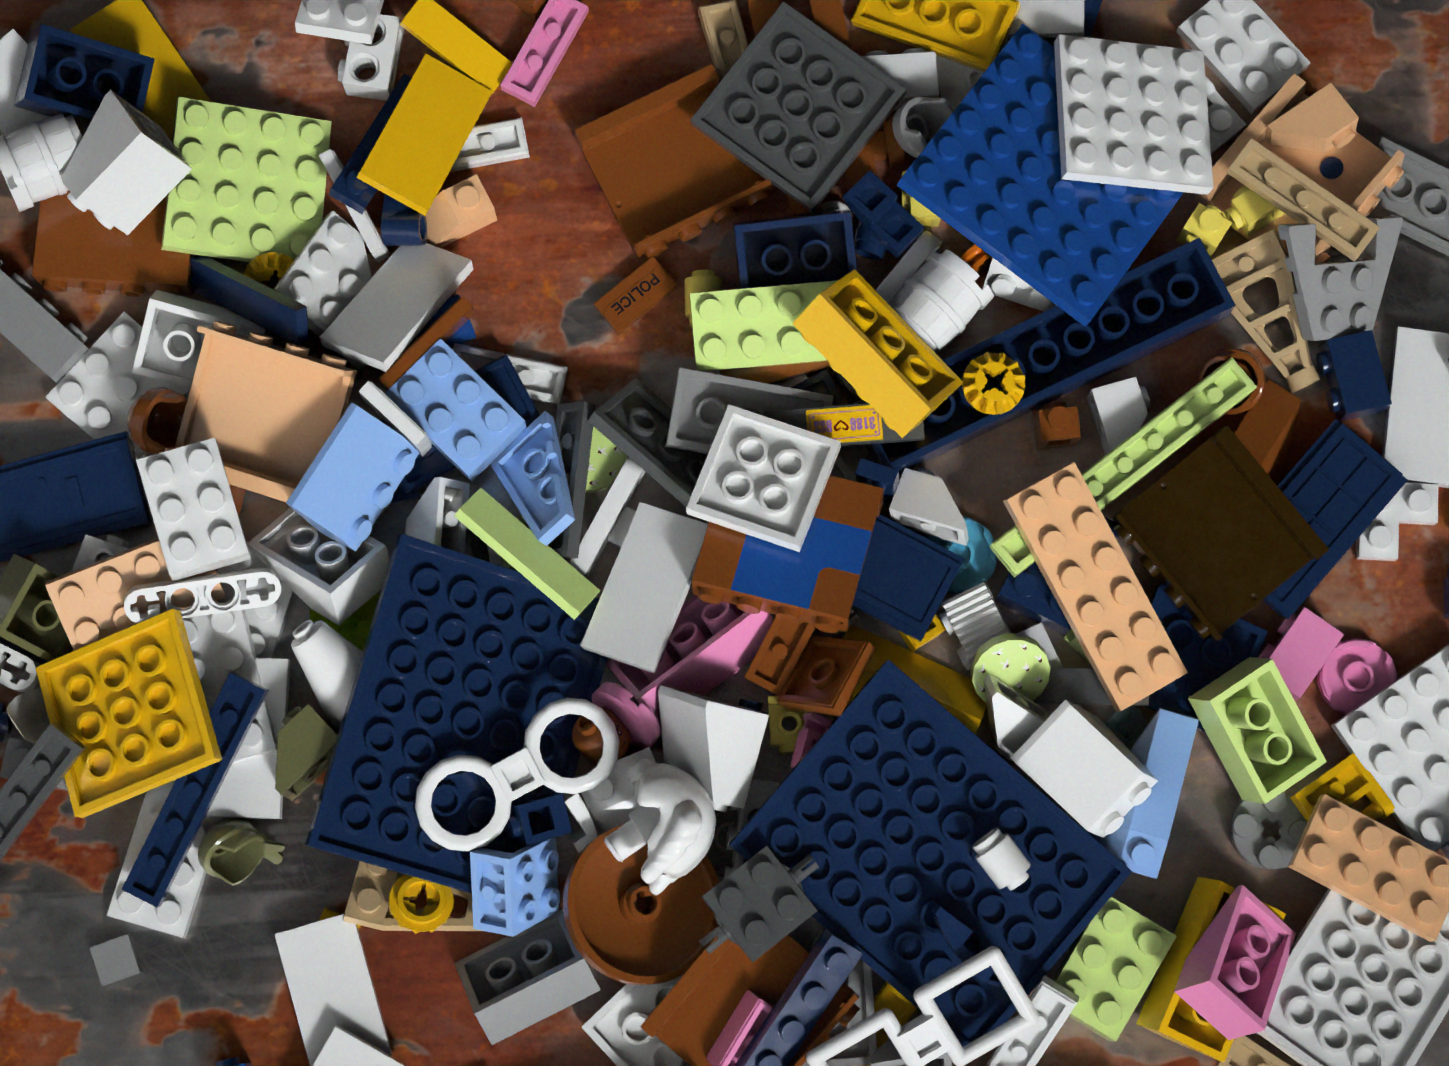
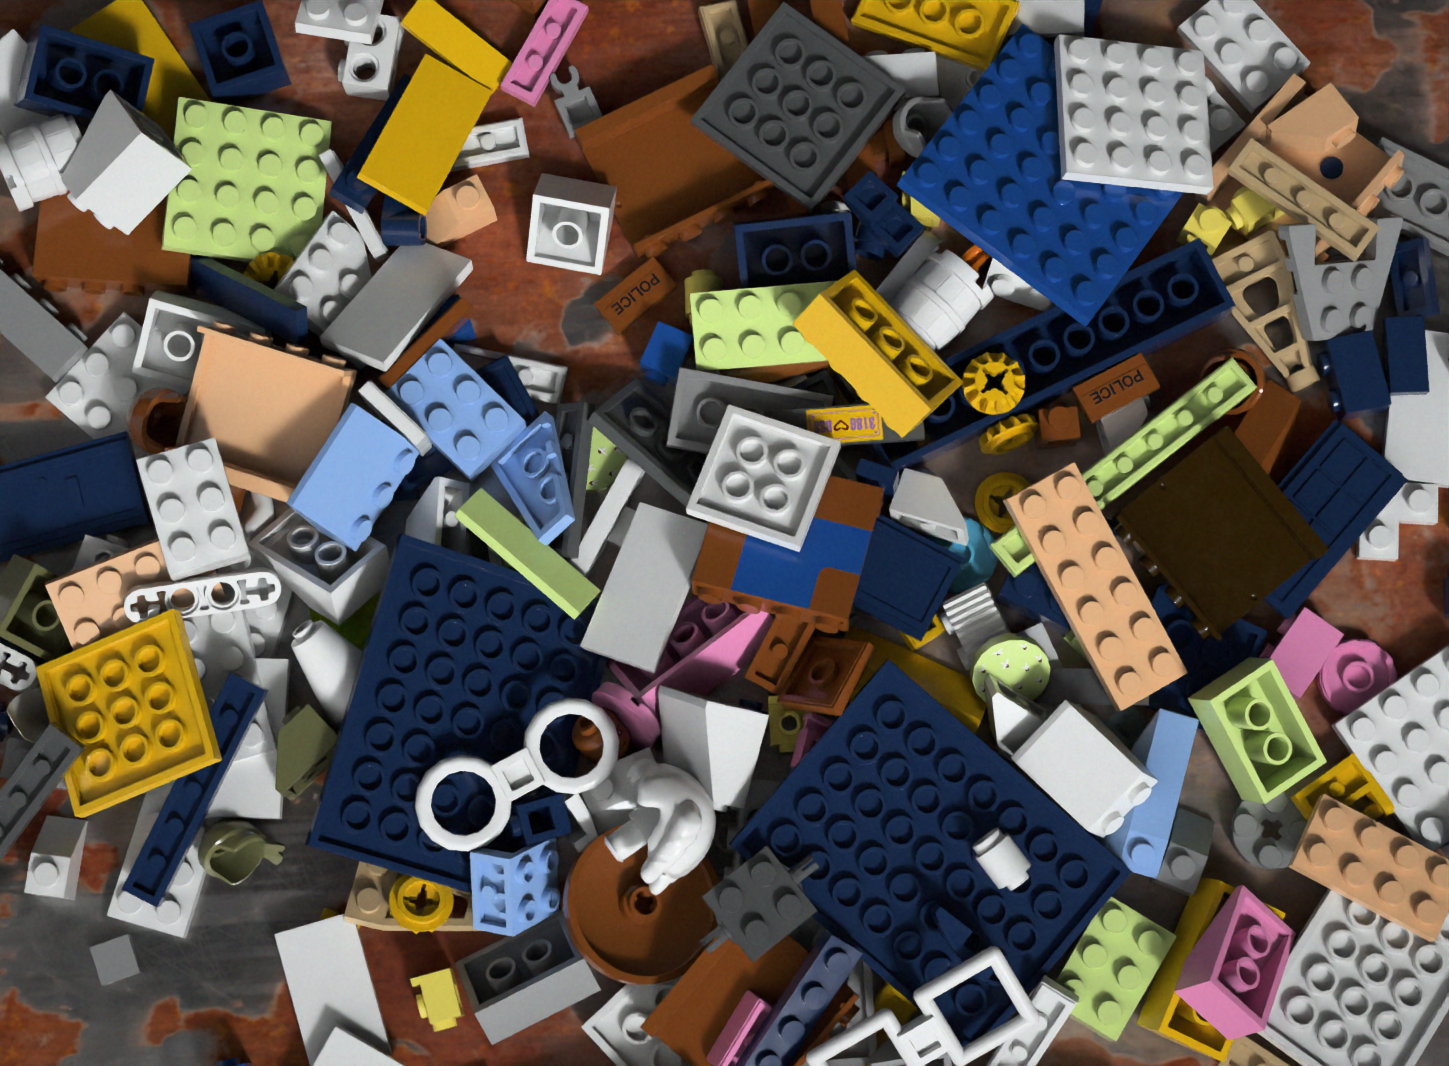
(56, 858): none -> white slope
(240, 53): none -> dark blue brick
(261, 517): none -> white arm
(439, 998): none -> light yellow brick
(570, 223): none -> white slope
(576, 105): none -> light grey plate
(665, 354): none -> blue brick
(996, 487): none -> yellow gear
(1008, 434): none -> yellow gear
(1115, 388): none -> dark orange tile
(1185, 853): none -> light grey slope
(1405, 355): none -> dark blue tile
(1414, 279): none -> dark blue plate

